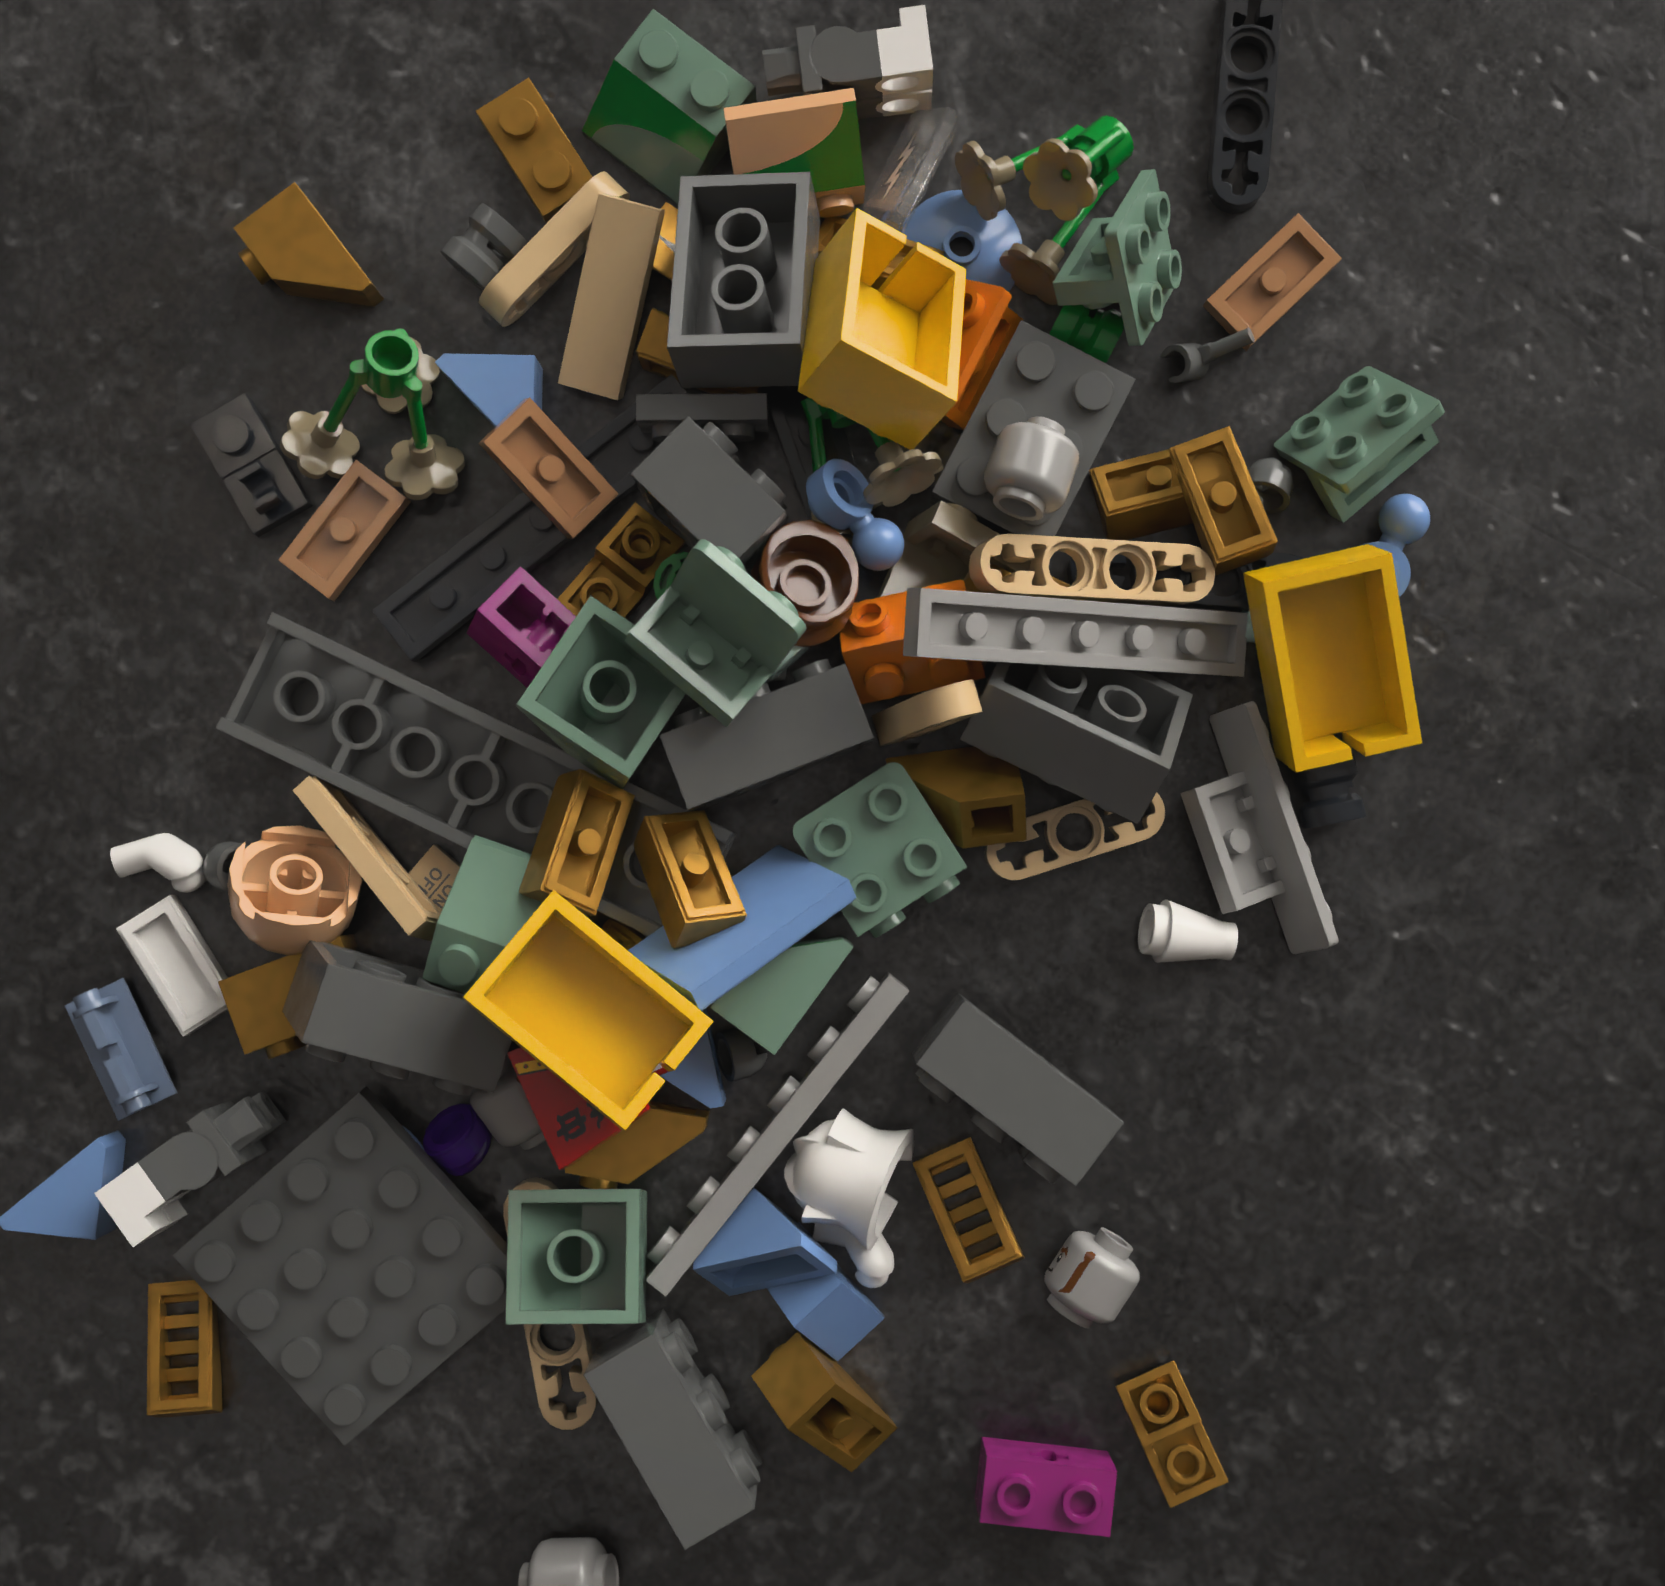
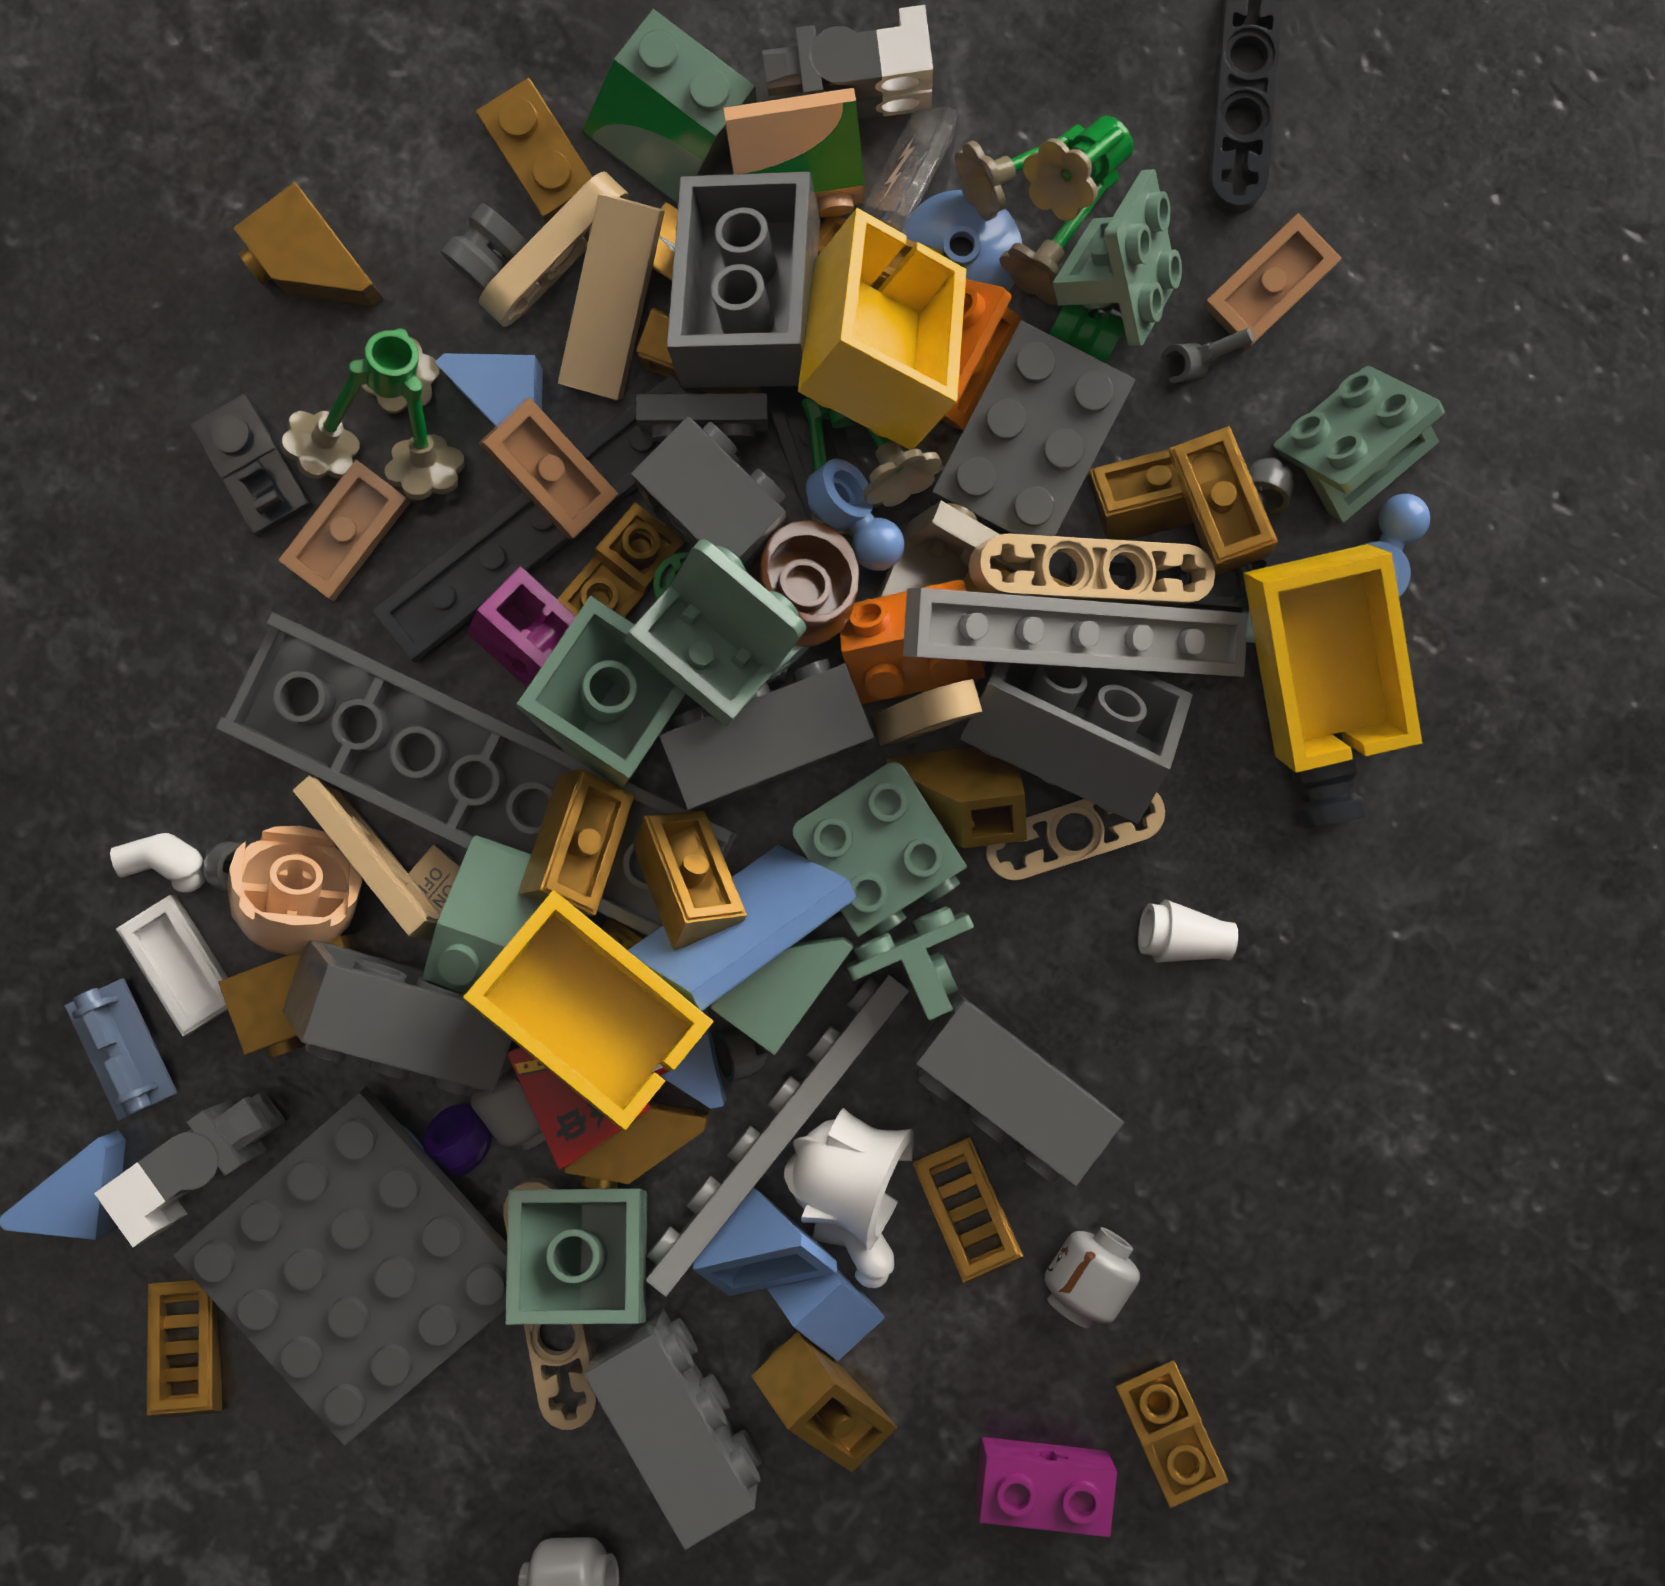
(926, 972): none -> sand green bracket
(1031, 468): light grey head -> none
(1253, 834): light grey bracket -> none

